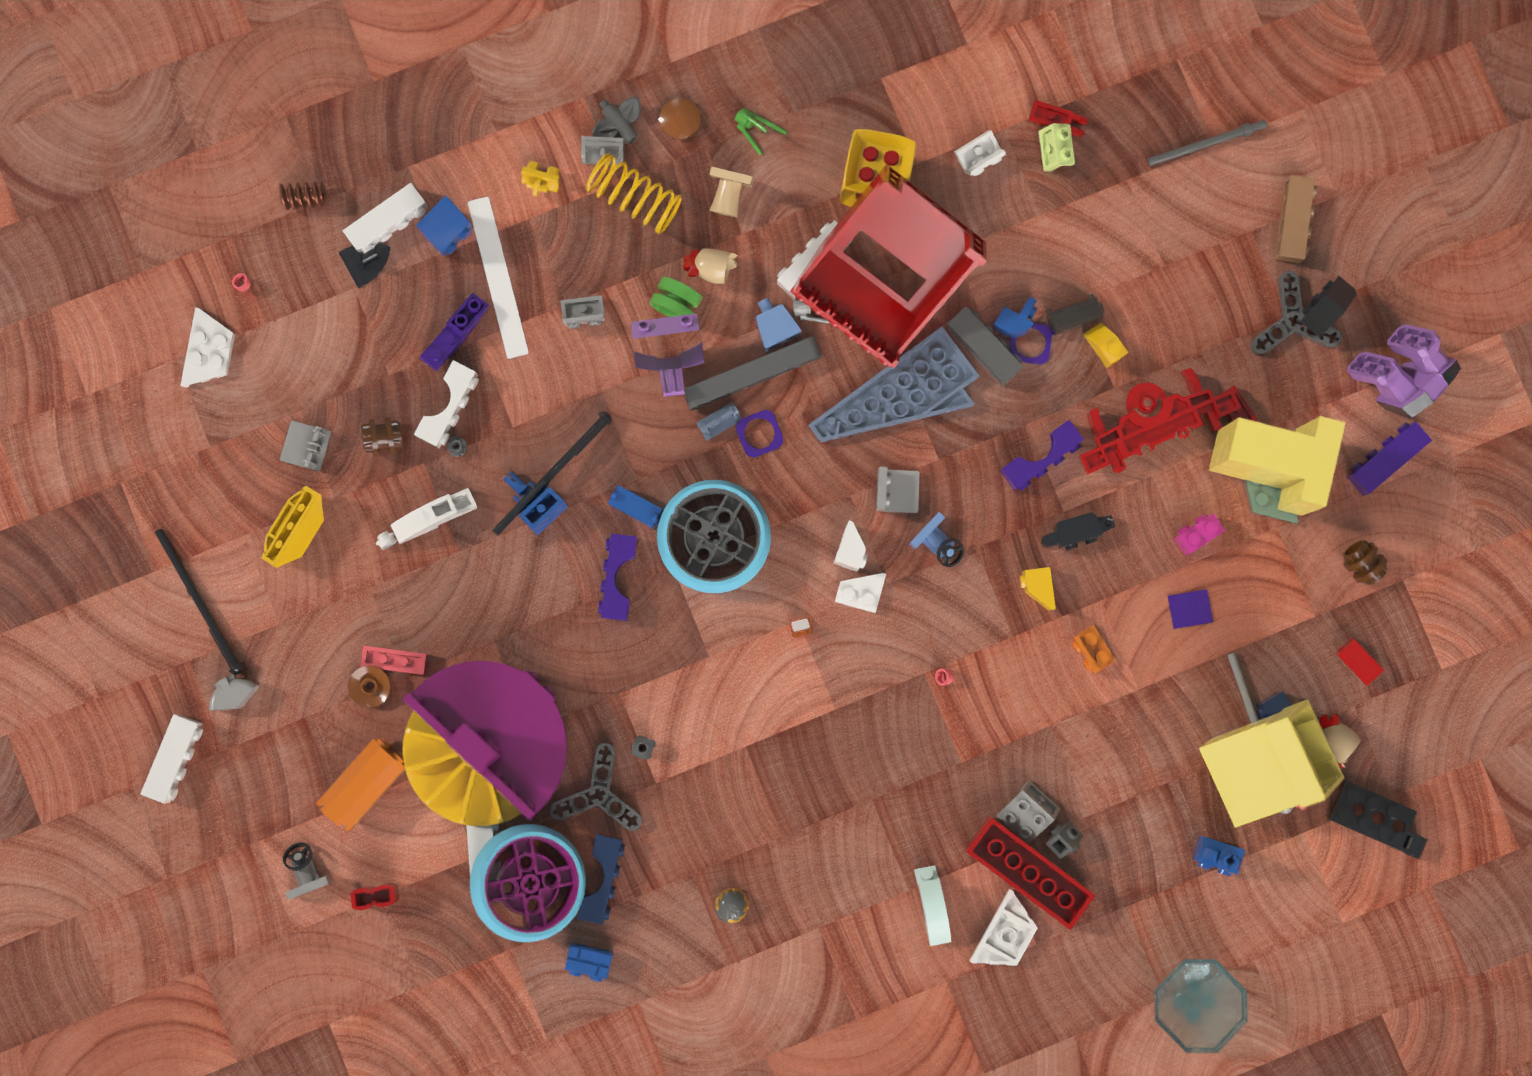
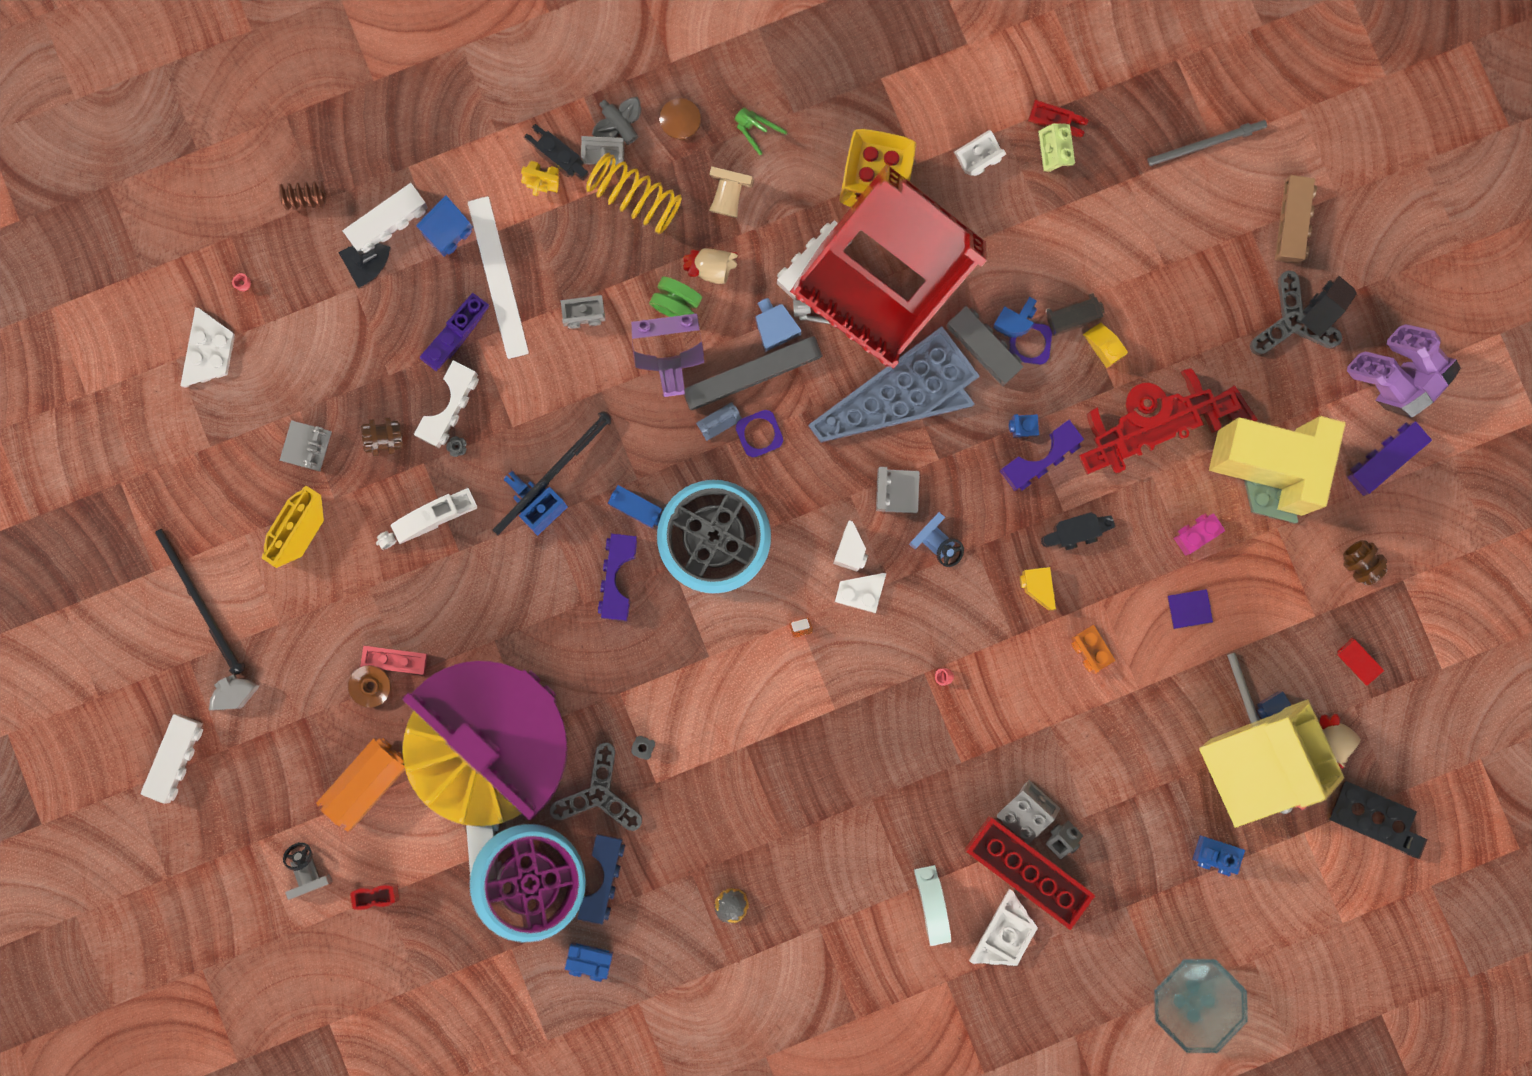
(557, 153): none -> black hinge
(1024, 425): none -> blue bracket

